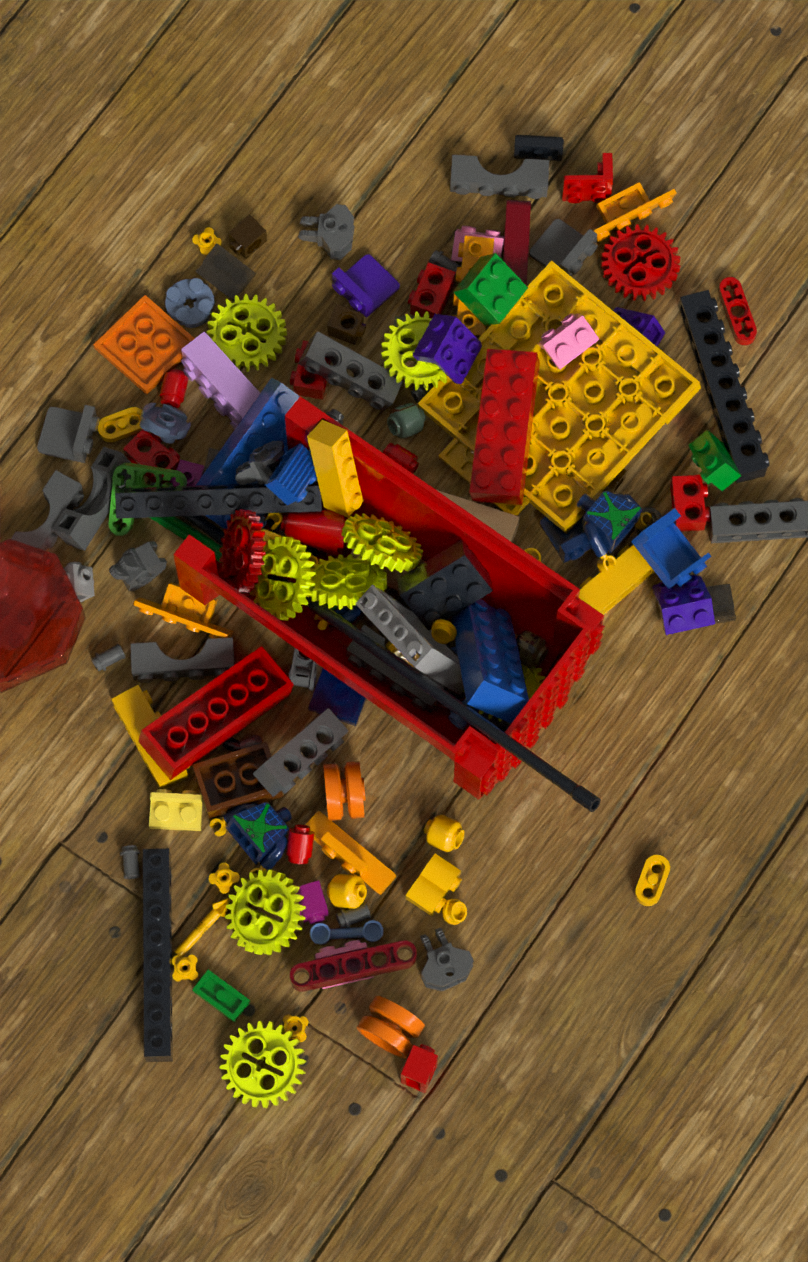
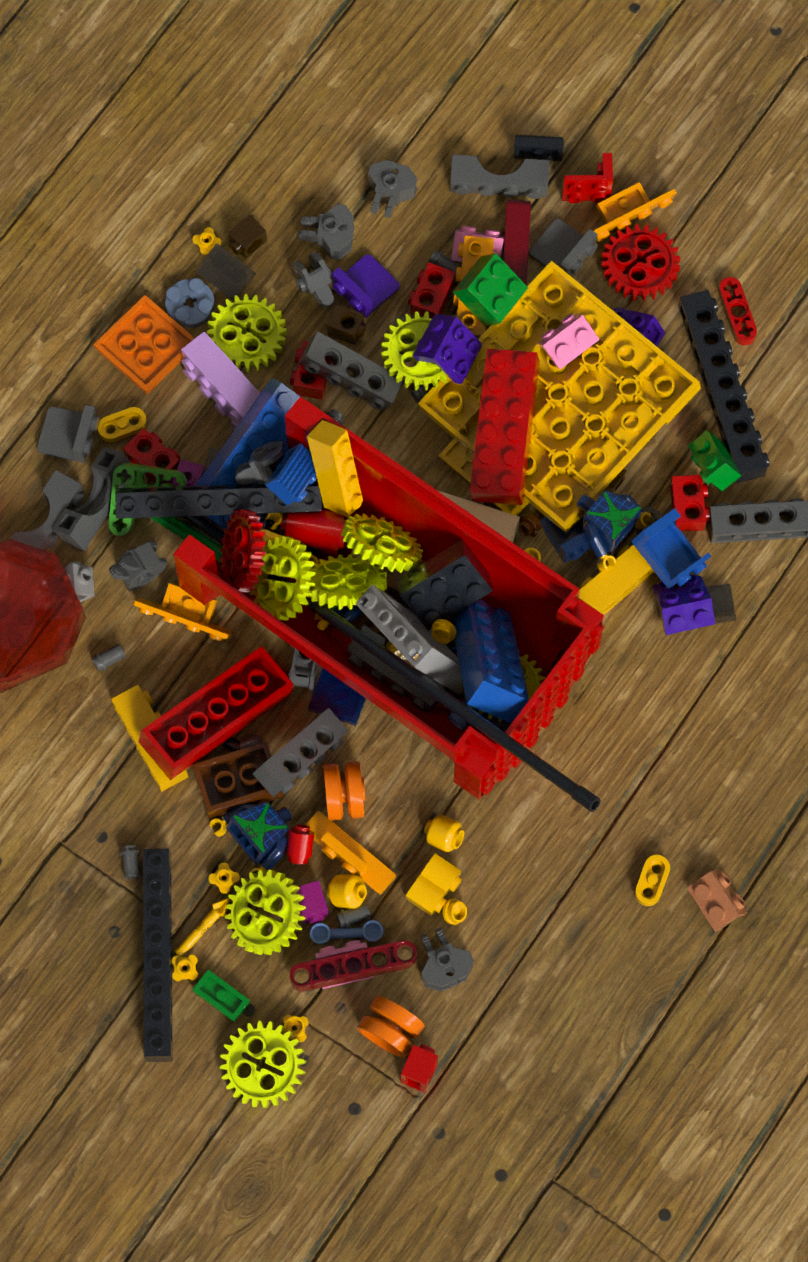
(151, 663): dark grey arch -> none
(165, 422): sand blue plate -> none
(174, 388): red brick -> none
(176, 810): light yellow bracket -> none
(315, 281): none -> dark grey hinge
(391, 186): none -> dark grey hinge
(402, 456): red brick -> none
(406, 420): sand green head -> none
(529, 525): none -> reddish brown plate
(531, 648): olive head -> none
(717, 899): none -> nougat bracket

